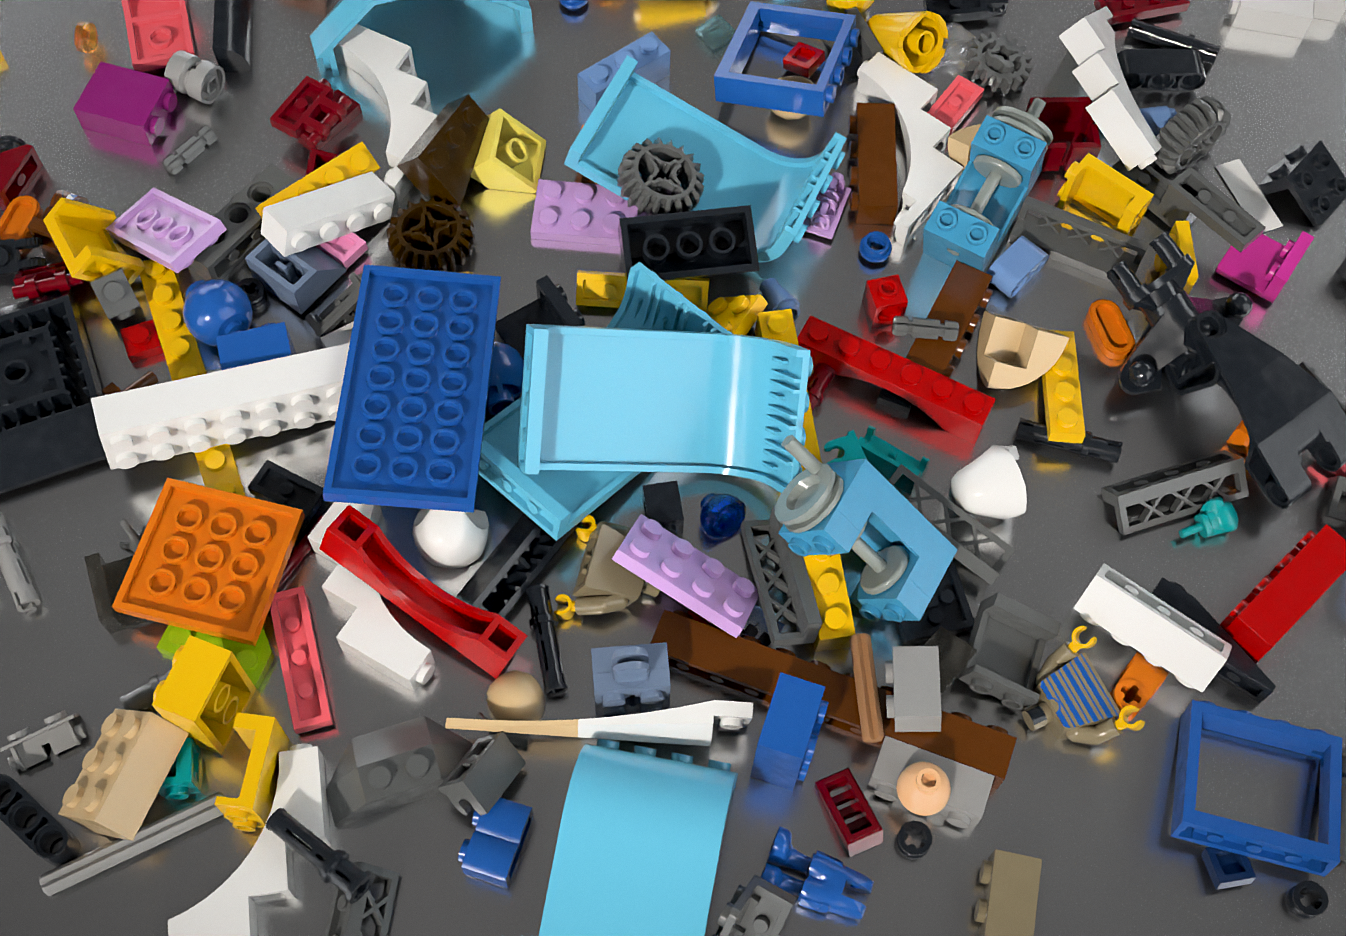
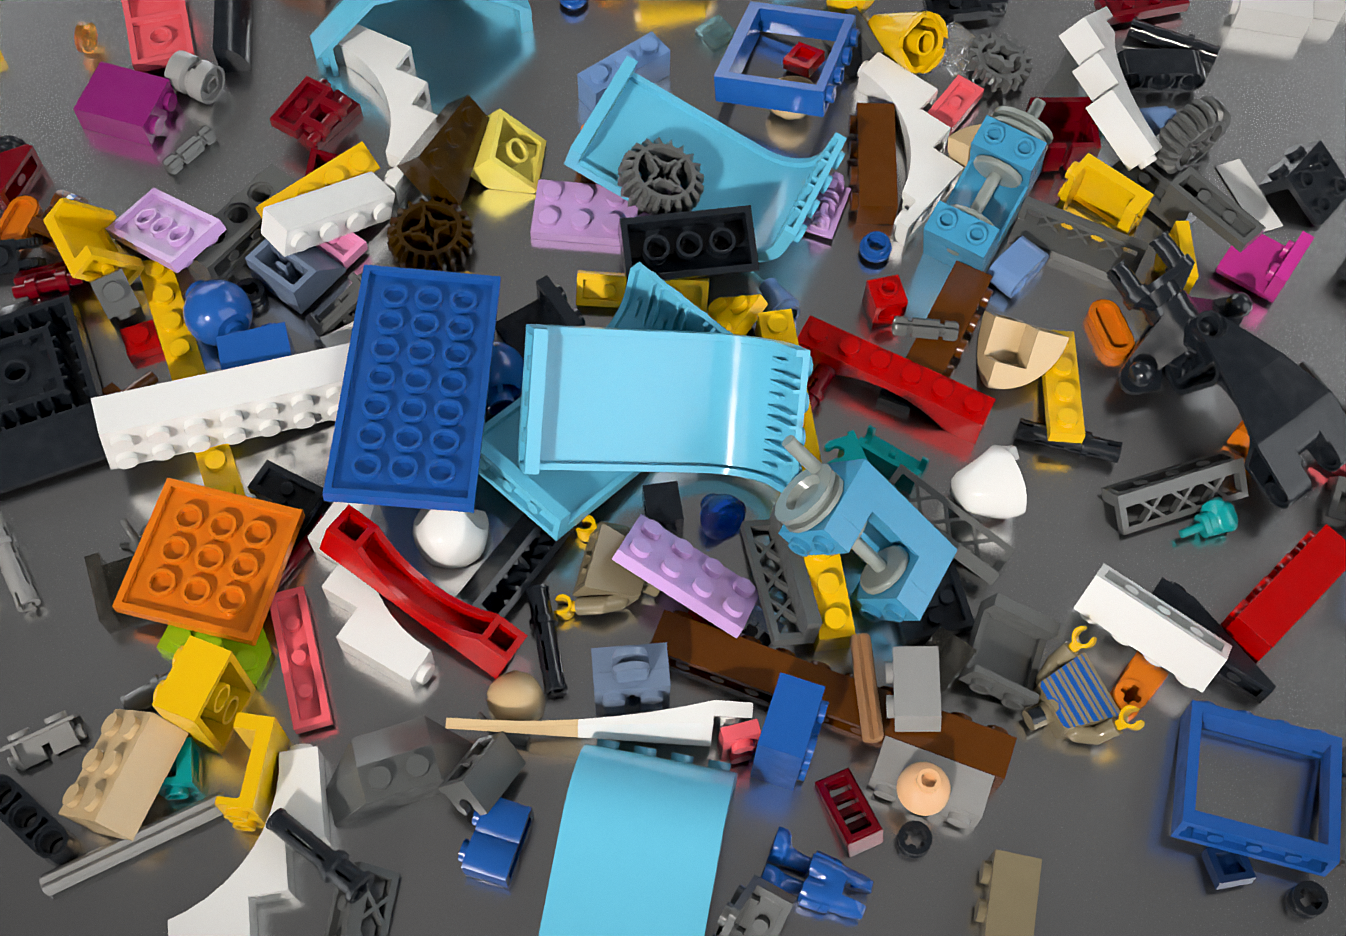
(738, 741): none -> coral plate

